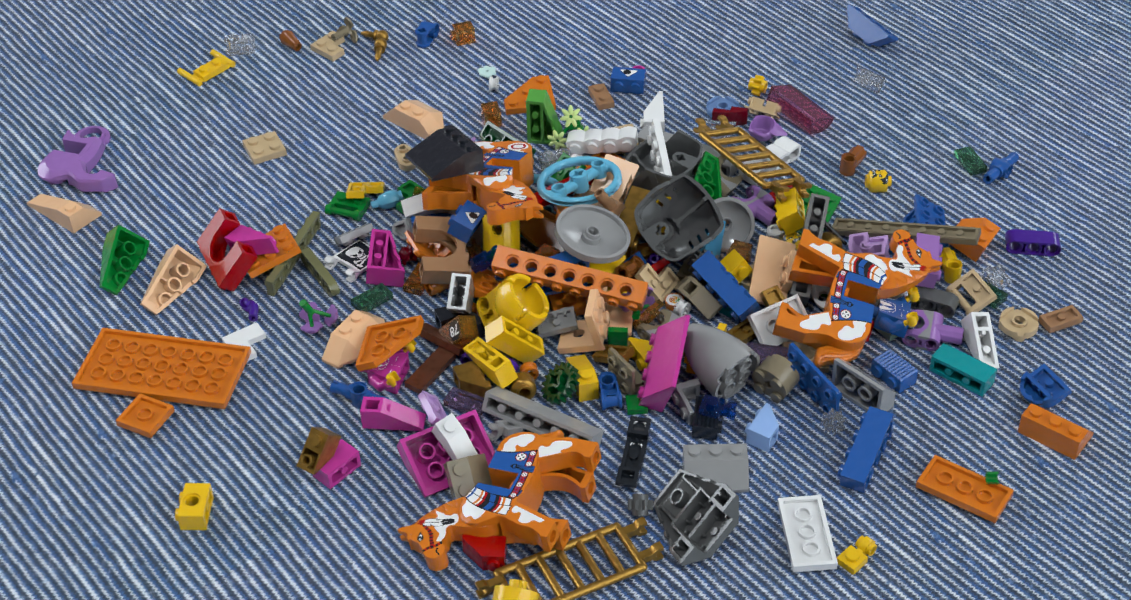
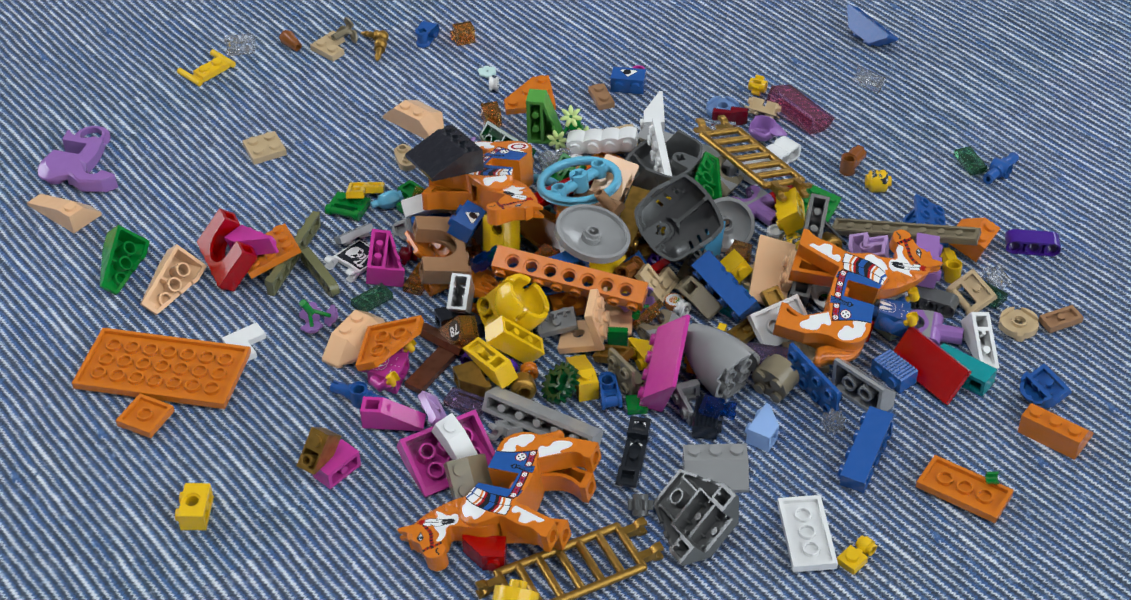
(250, 307): dark purple arm -> none
(936, 368): none -> red tile

